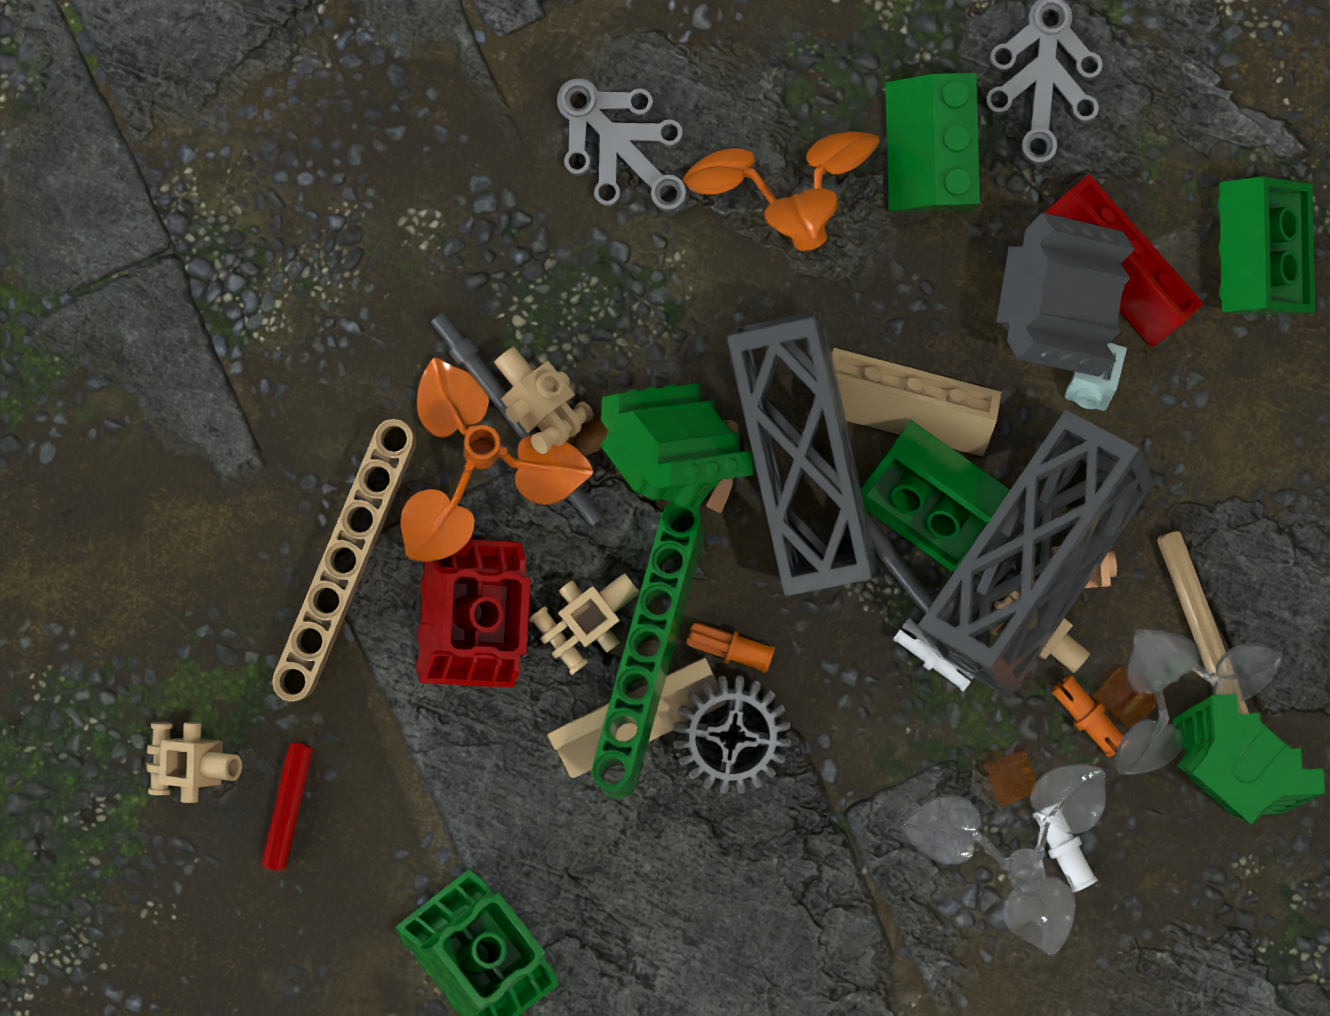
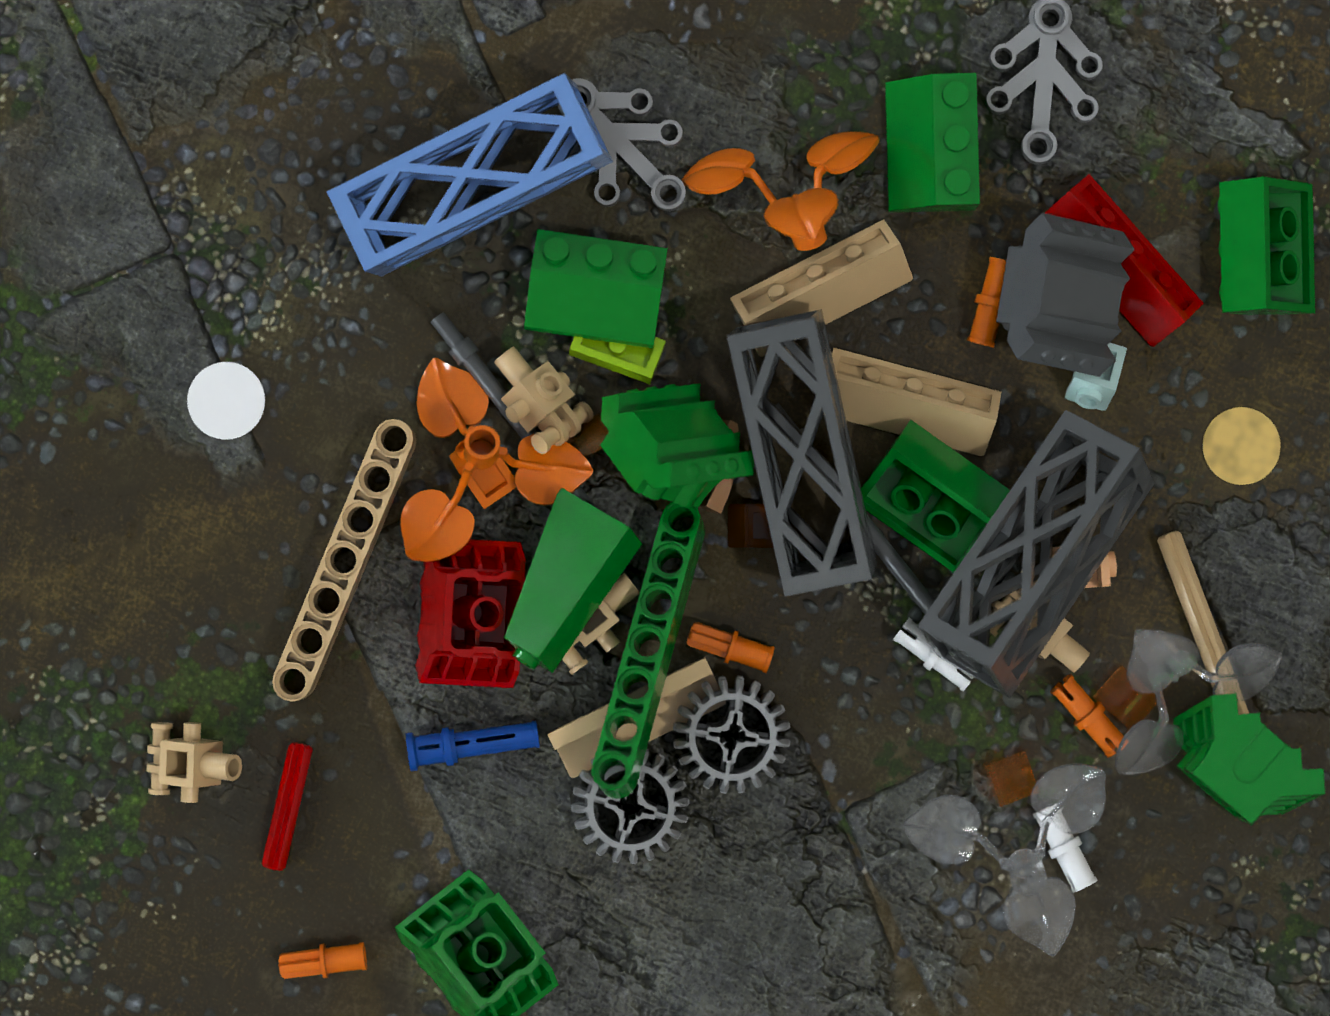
(226, 400): none -> white sticker
(323, 961): none -> orange axle
(422, 164): none -> medium blue piece
(442, 746): none -> blue pin
(486, 484): none -> orange bracket
(568, 579): none -> green slope
(595, 288): none -> green slope
(624, 359): none -> lime plate
(650, 811): none -> light grey gear
(748, 526): none -> reddish brown slope
(830, 280): none -> tan panel
(984, 324): none -> orange pin
(1241, 446): none -> pearl gold sticker

